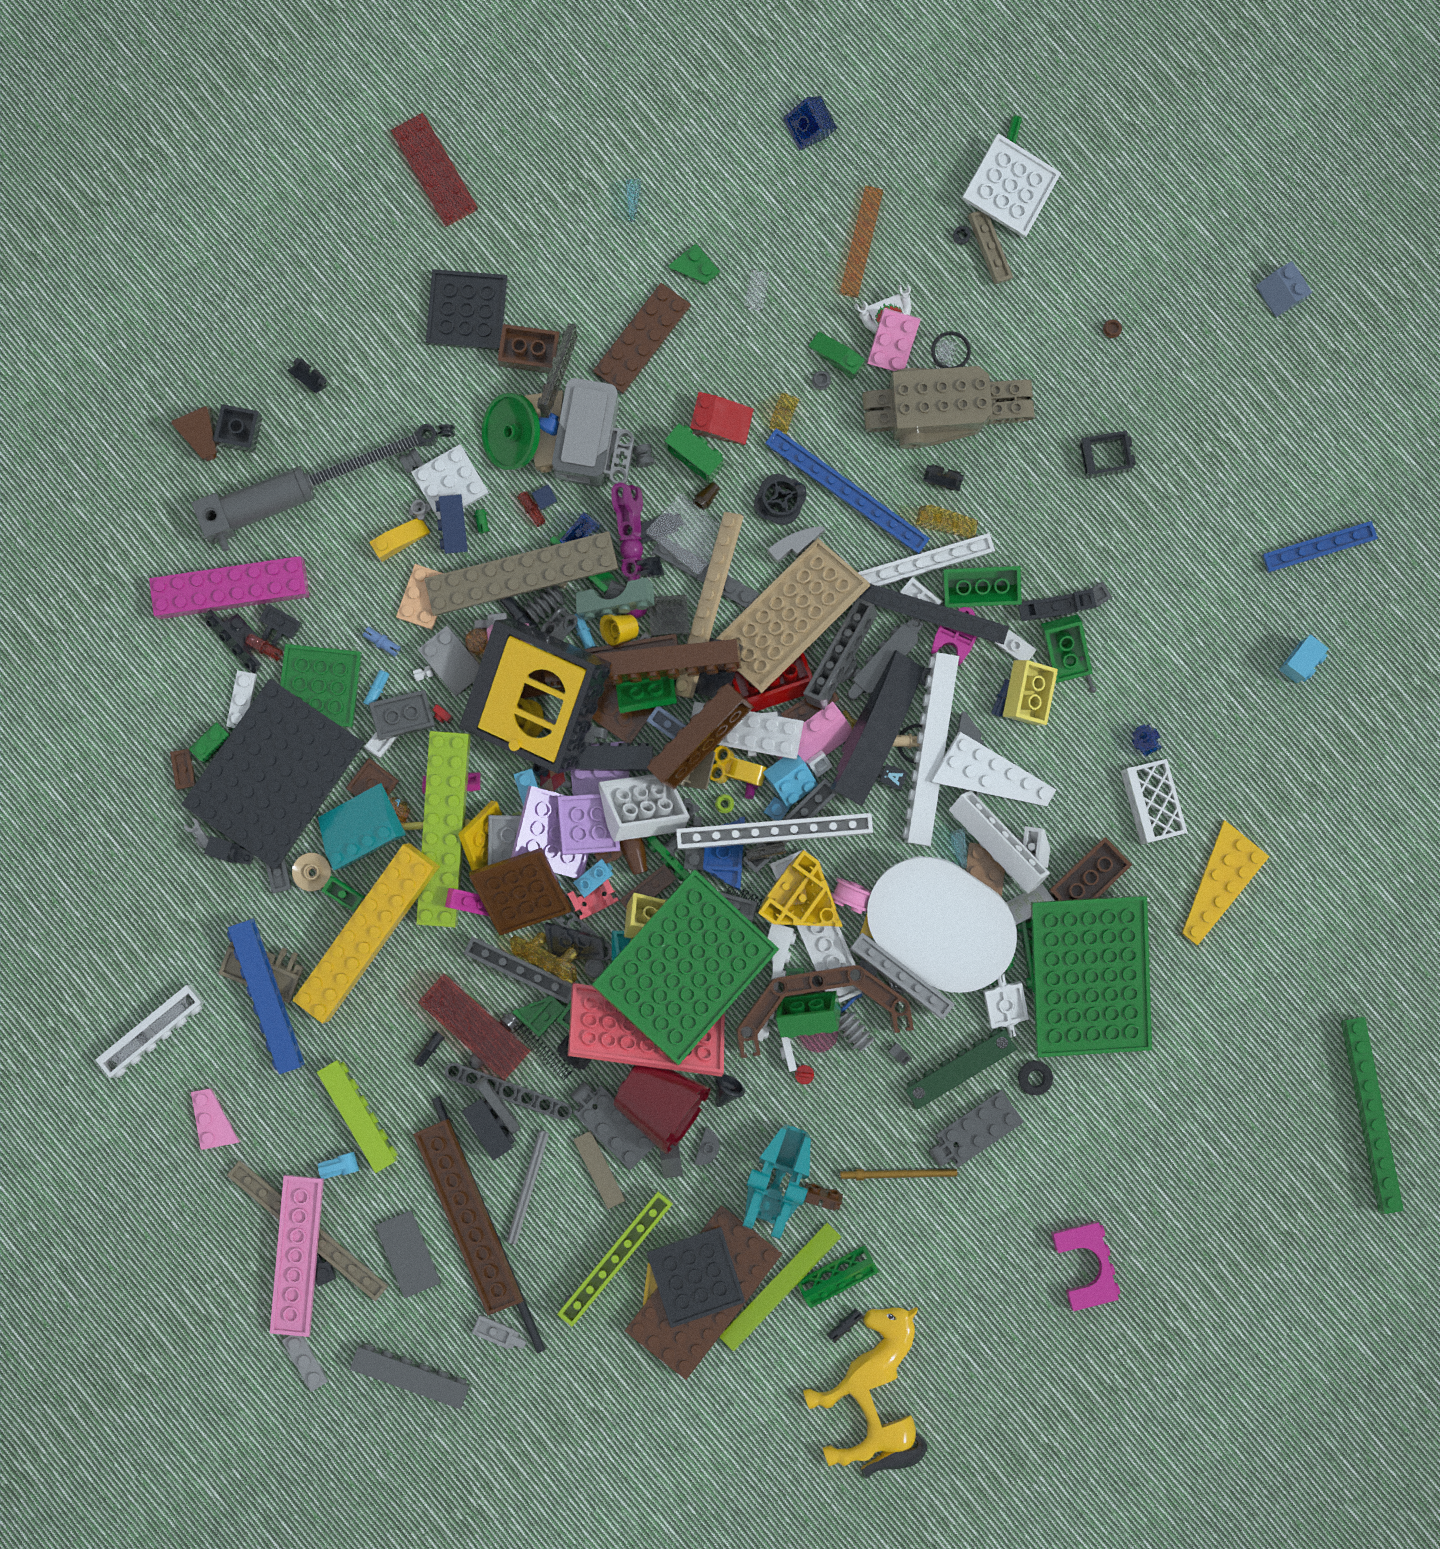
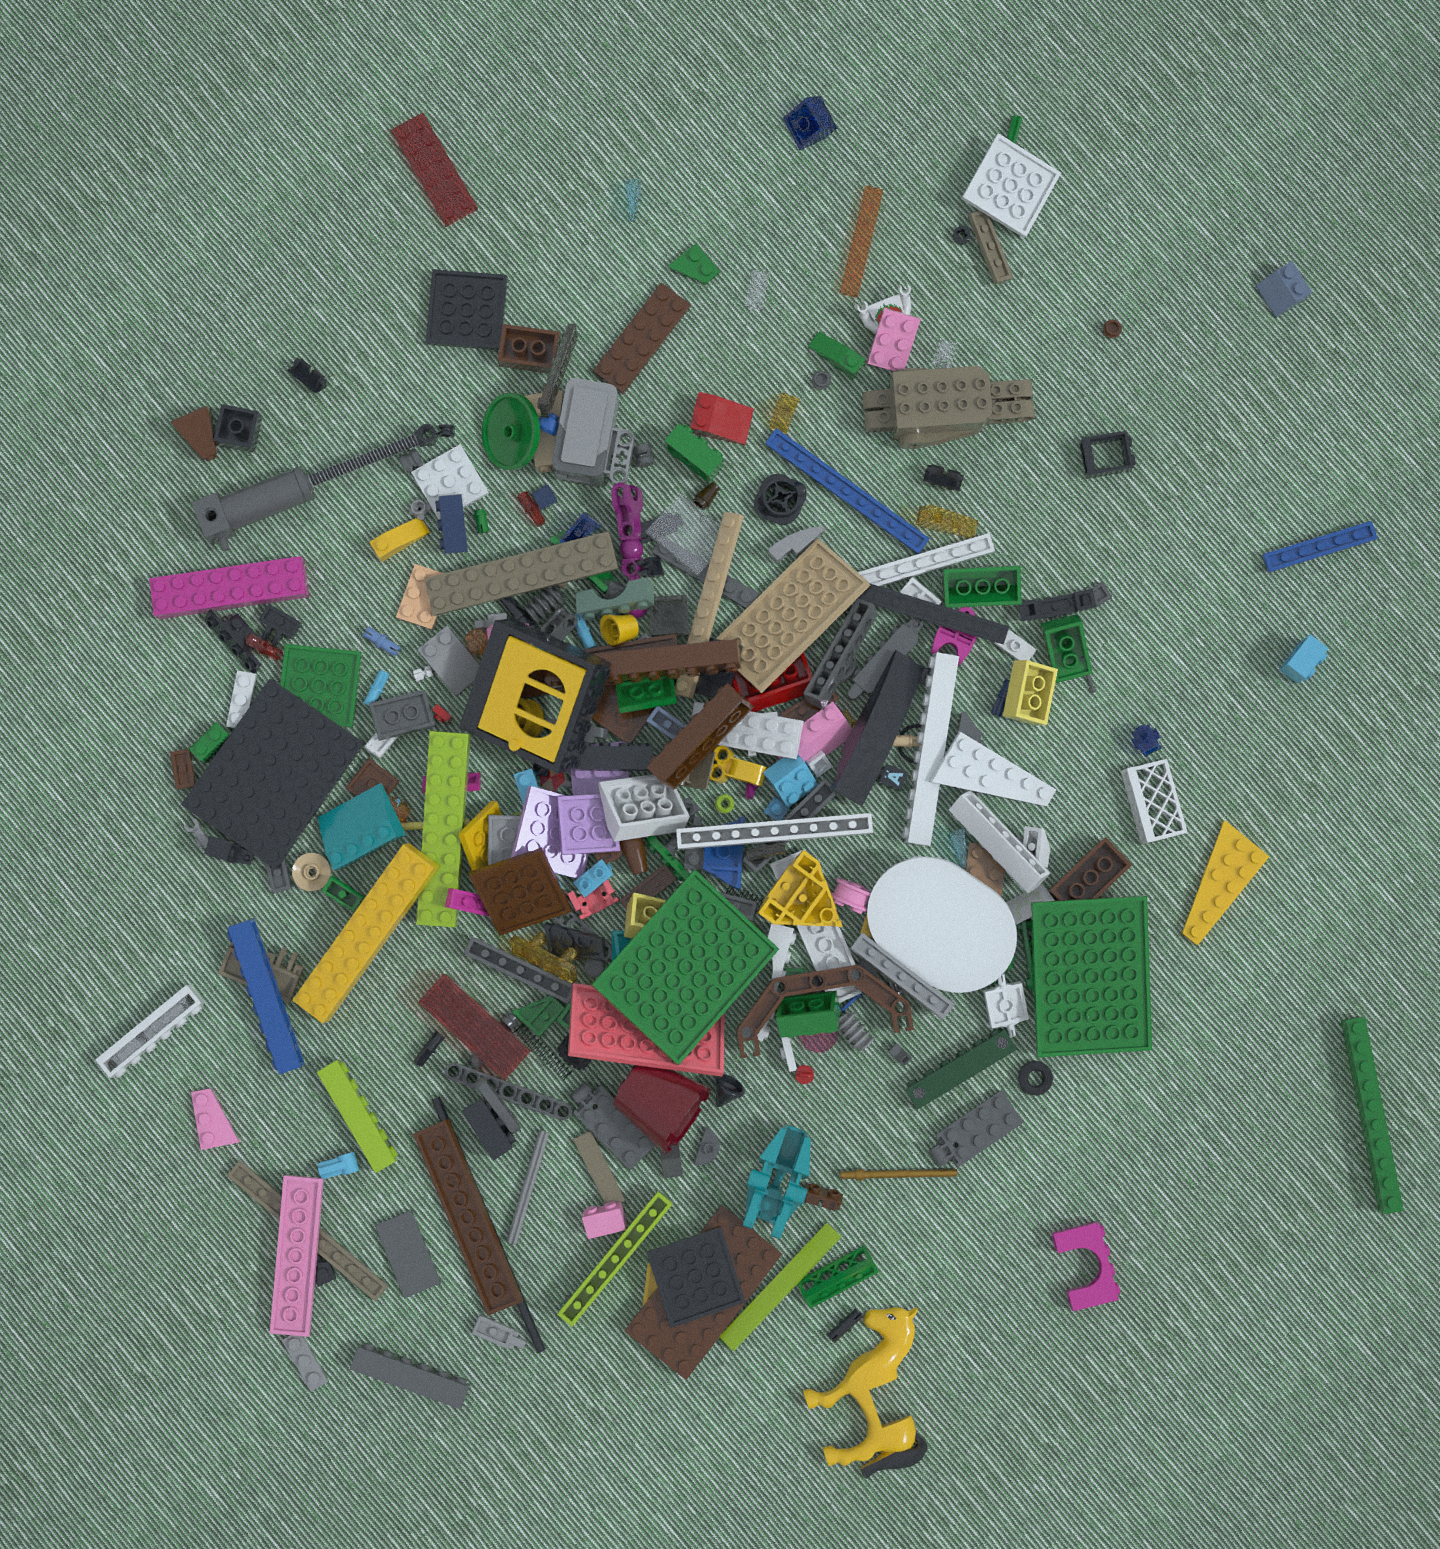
(604, 1219): none -> bright pink brick
(954, 334): black tyre -> none

